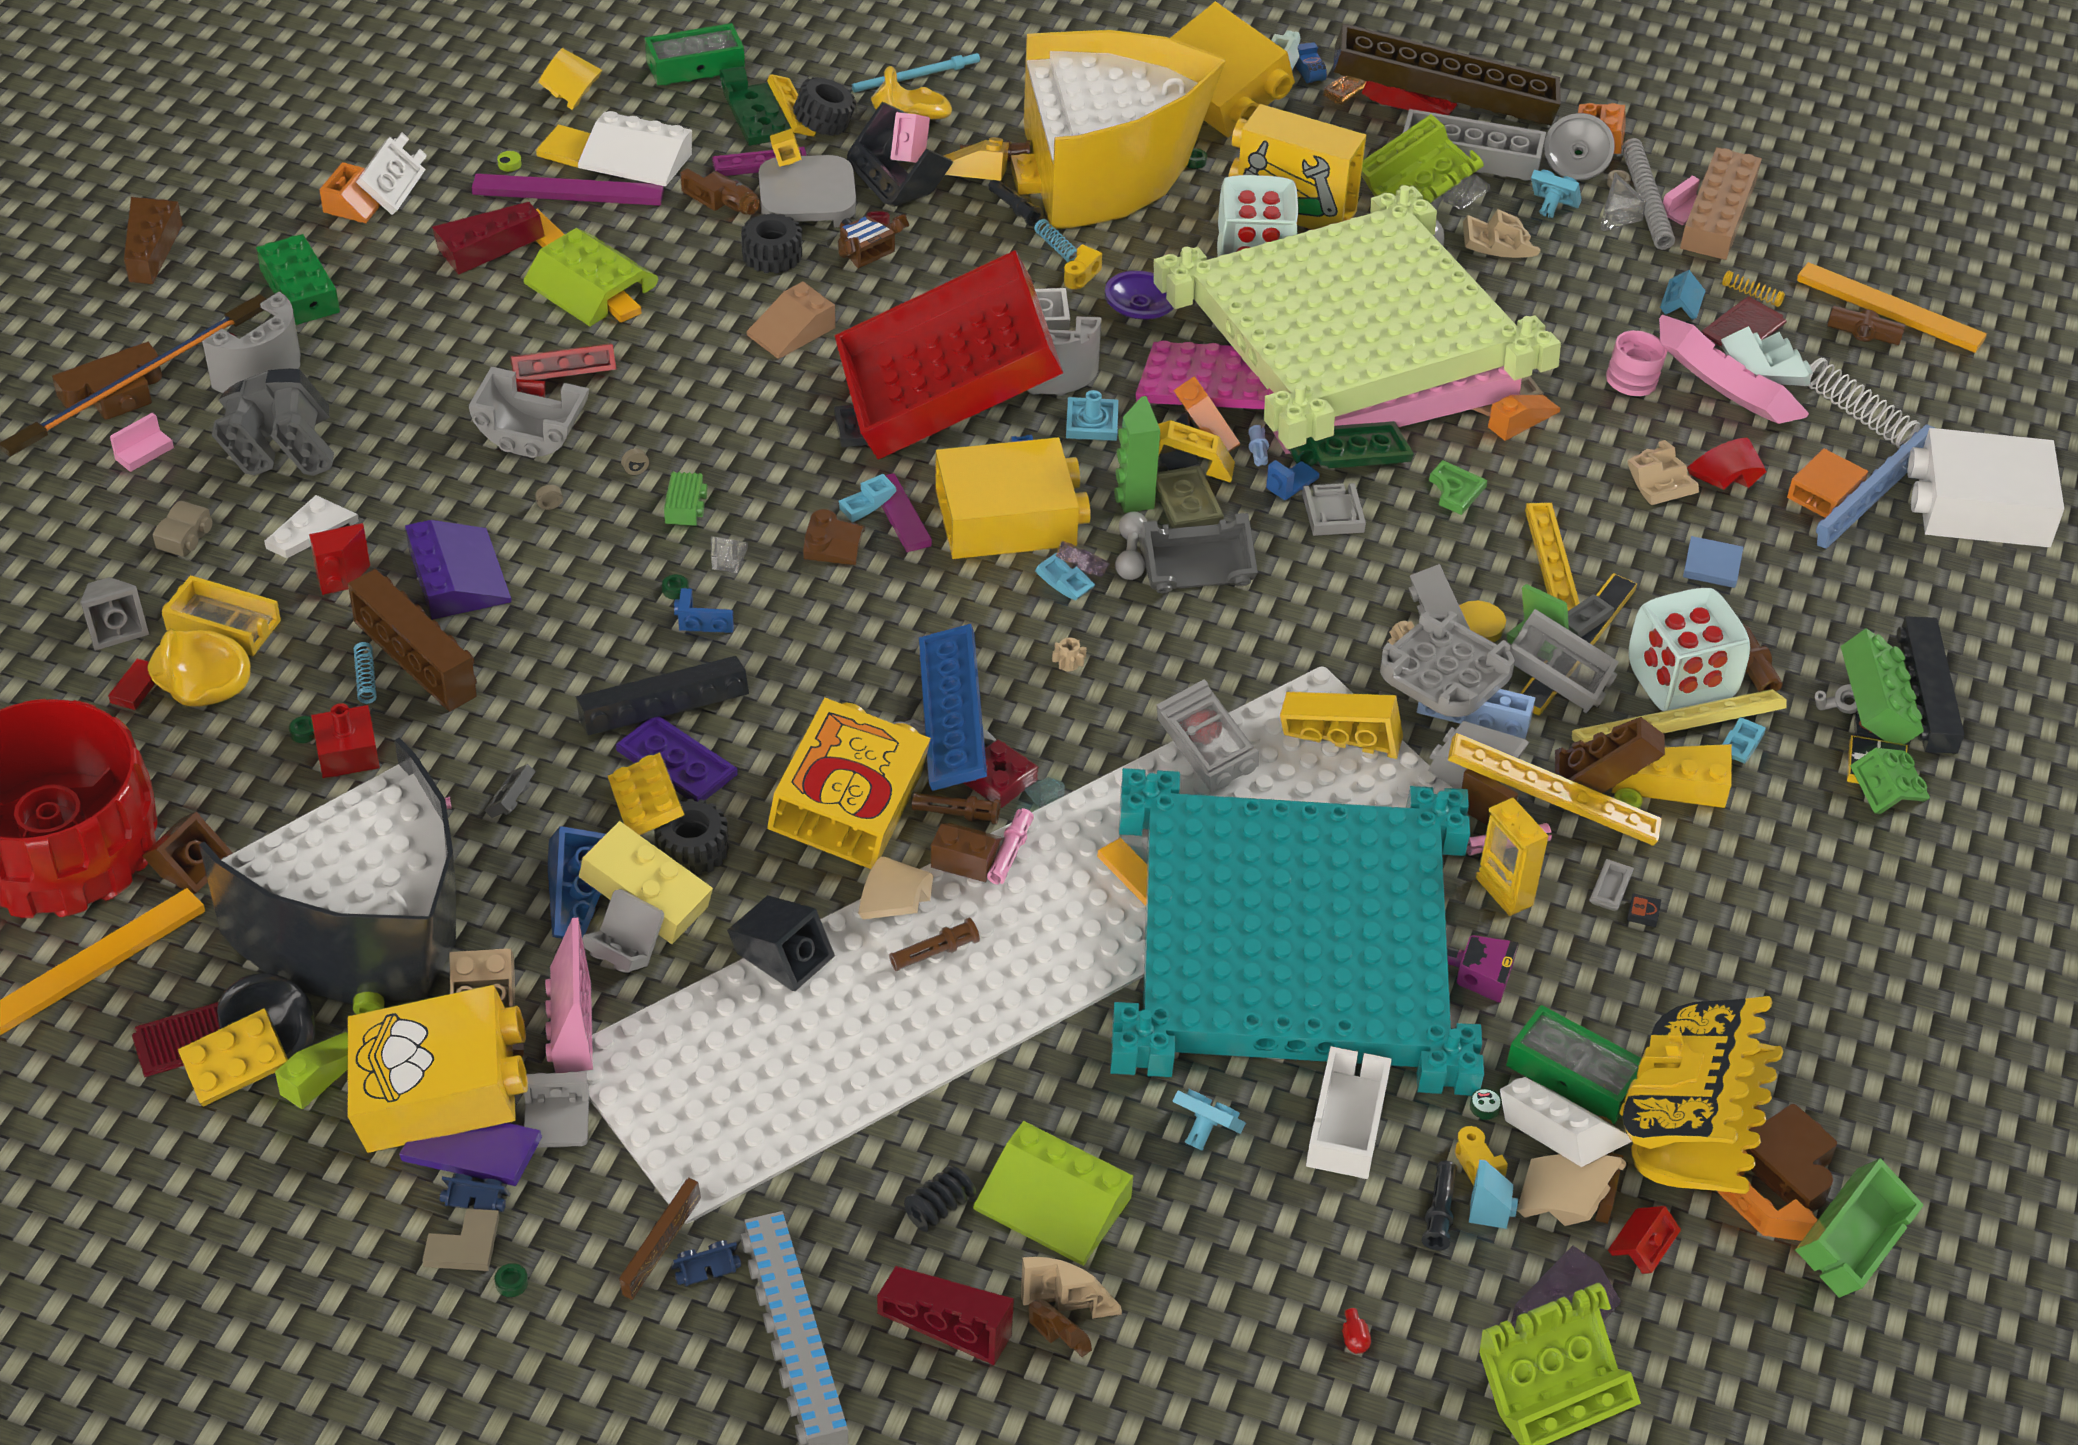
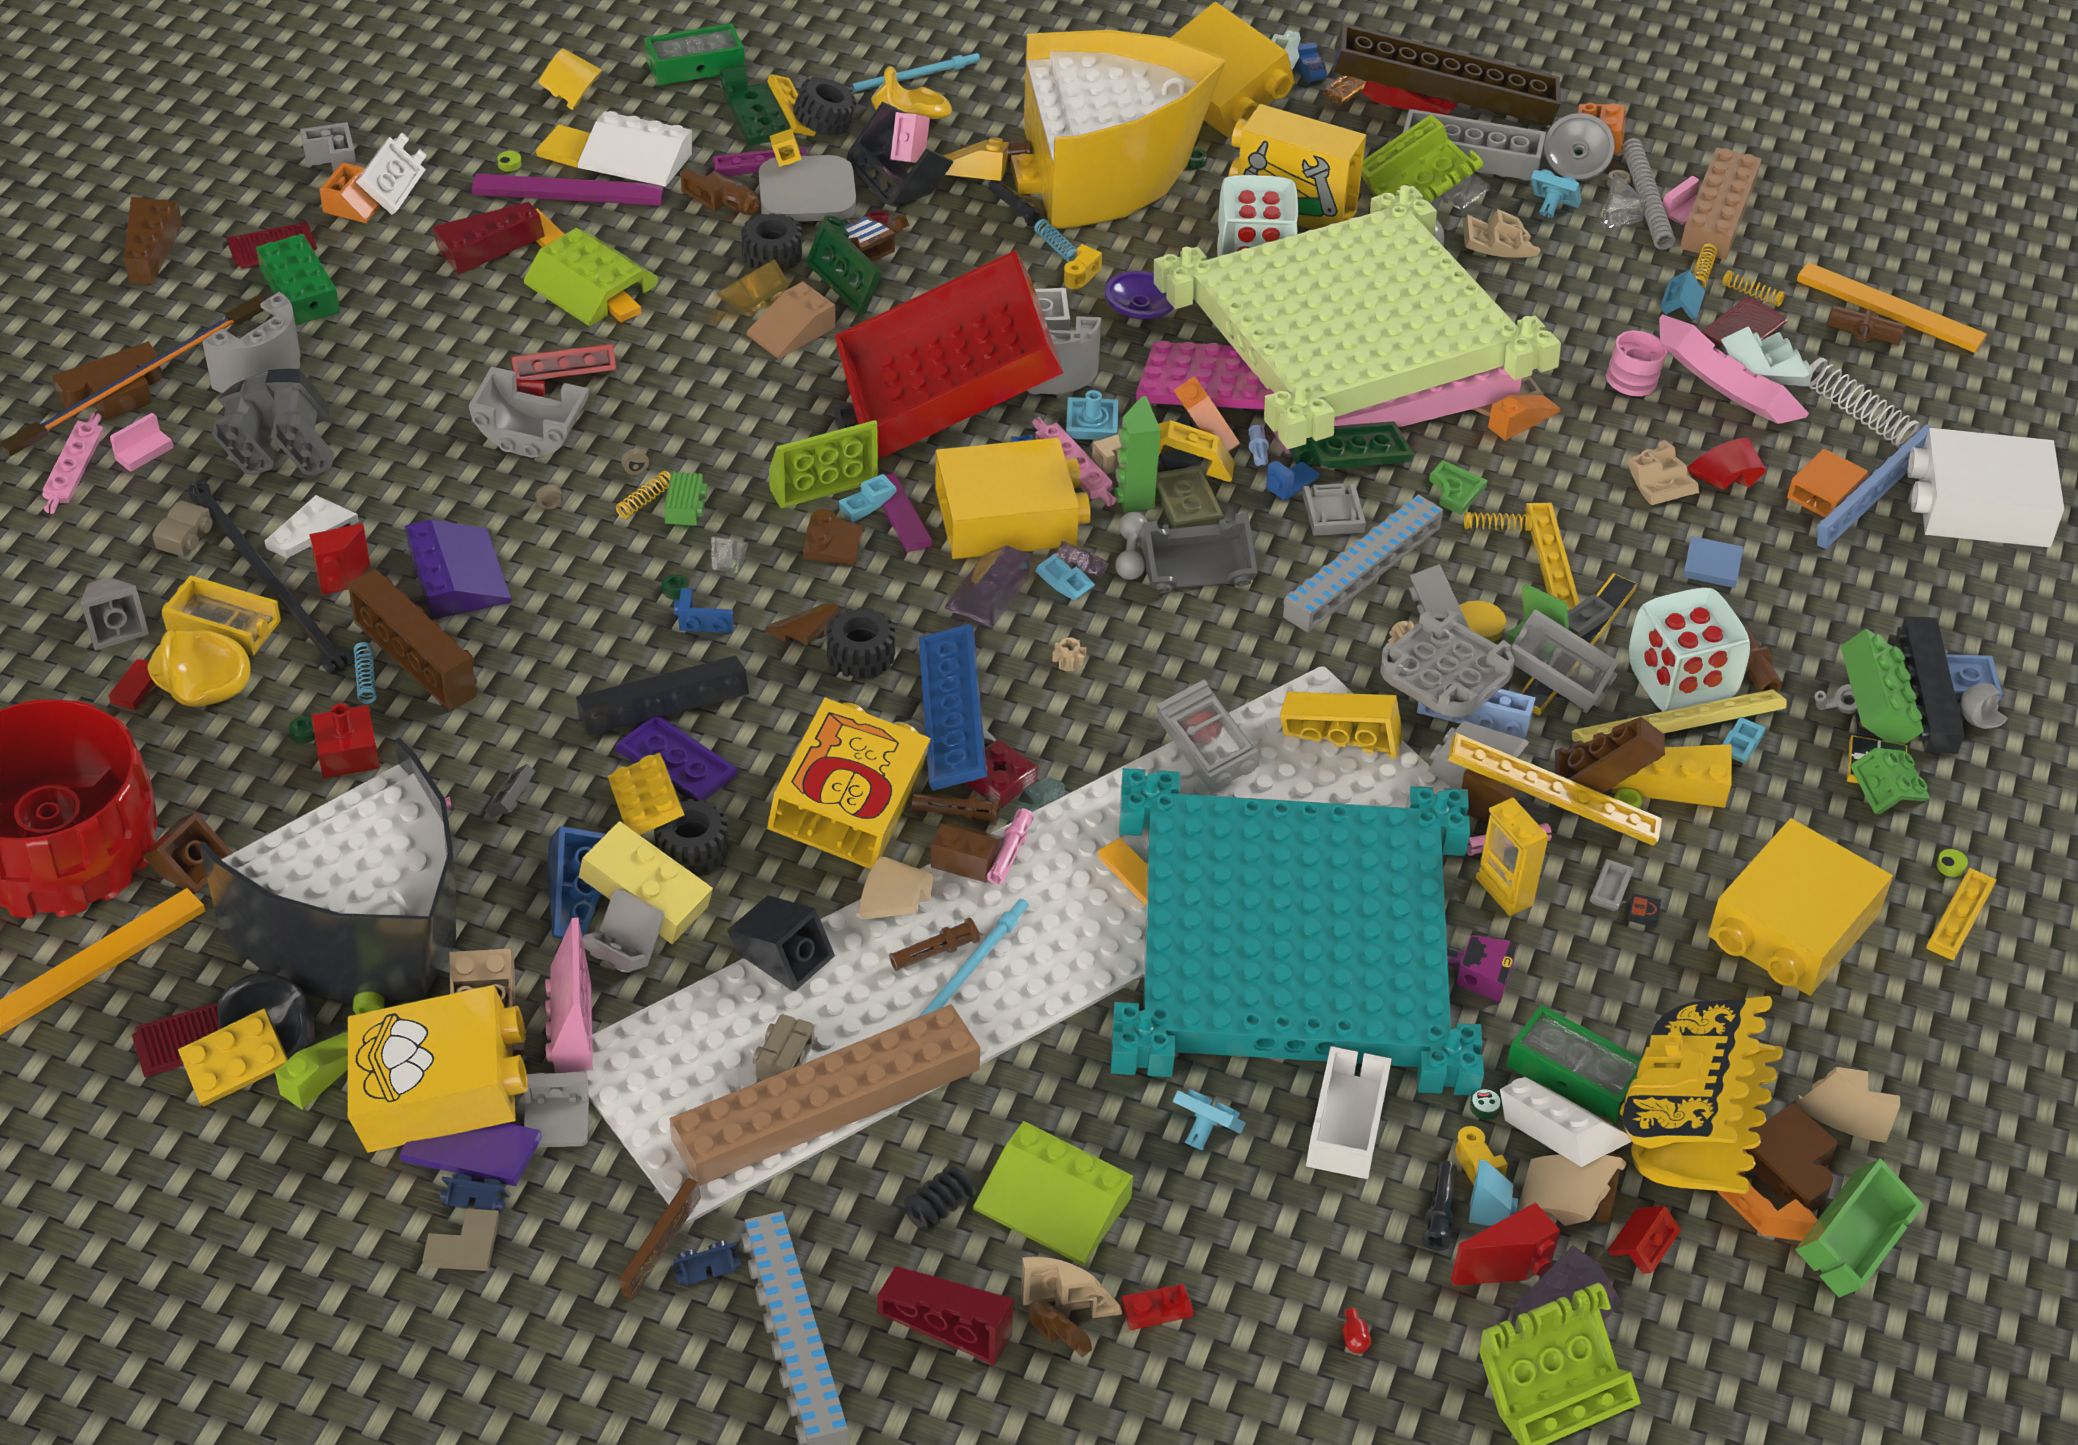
(72, 462): none -> bright pink plate
(244, 246): none -> dark red window
(328, 145): none -> light grey brick
(330, 653): none -> black hinge
(511, 1280): dark green tile -> none
(660, 476): none -> yellow piece
(755, 288): none -> clear yellow slope
(785, 1046): none -> dark tan brick
(805, 625): none -> reddish brown slope
(824, 464): none -> lime slope
(824, 1094): none -> medium nougat brick
(835, 238): none -> dark green hinge
(860, 643): none -> black tyre
(991, 585): none -> slope
(1005, 924): none -> medium azure bar
(1092, 478): none -> bright pink plate
(1108, 453): none -> tan leg
(1157, 1306): none -> red plate
(1362, 563): none -> light grey brick
(1468, 519): none -> yellow piece
(1508, 1250): none -> red slope
(1703, 254): none -> yellow piece
(1799, 906): none -> yellow brick
(1848, 1106): none -> tan slope
(1952, 863): none -> lime tile
(1961, 914): none -> yellow tile
(1972, 670): none -> medium blue tile
(1980, 706): none -> light grey hair

